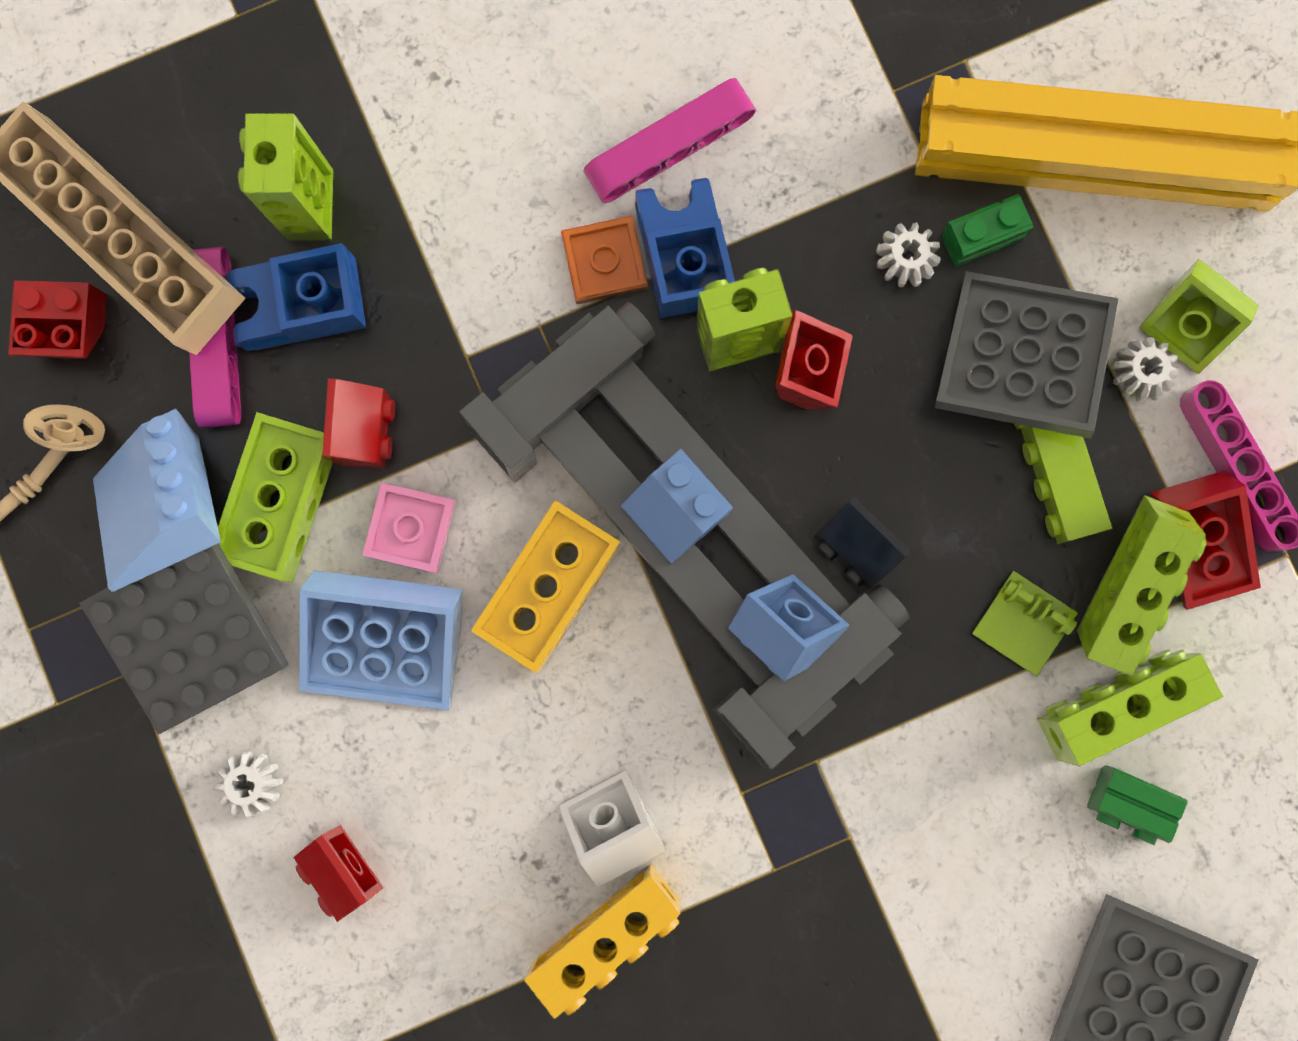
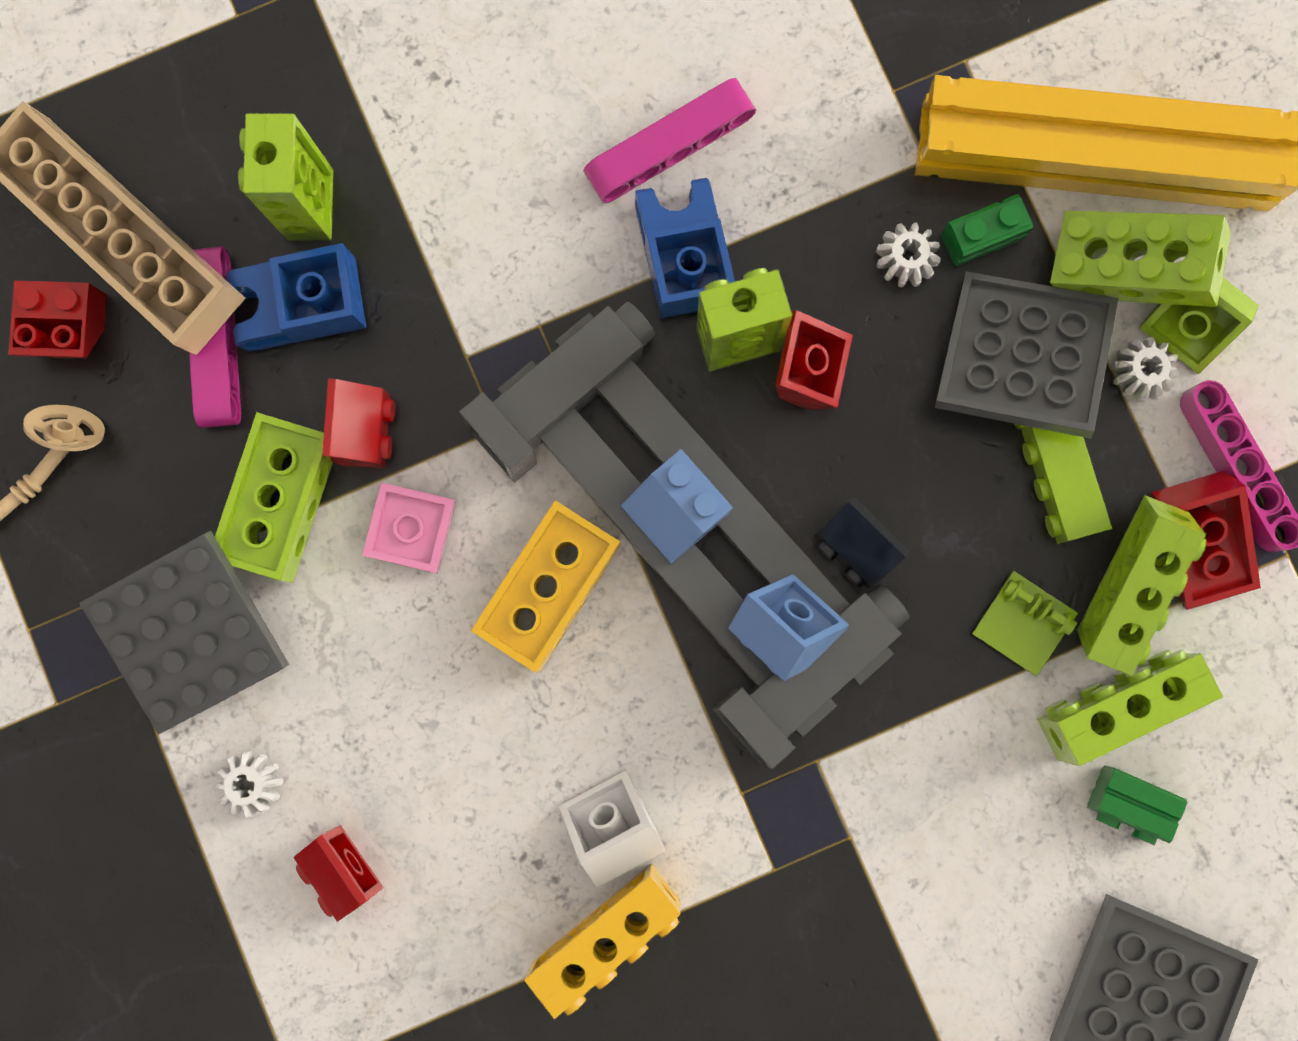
(154, 501): light blue slope -> none
(378, 639): light blue slope -> none
(604, 259): orange tile -> none
(1155, 277): none -> lime brick

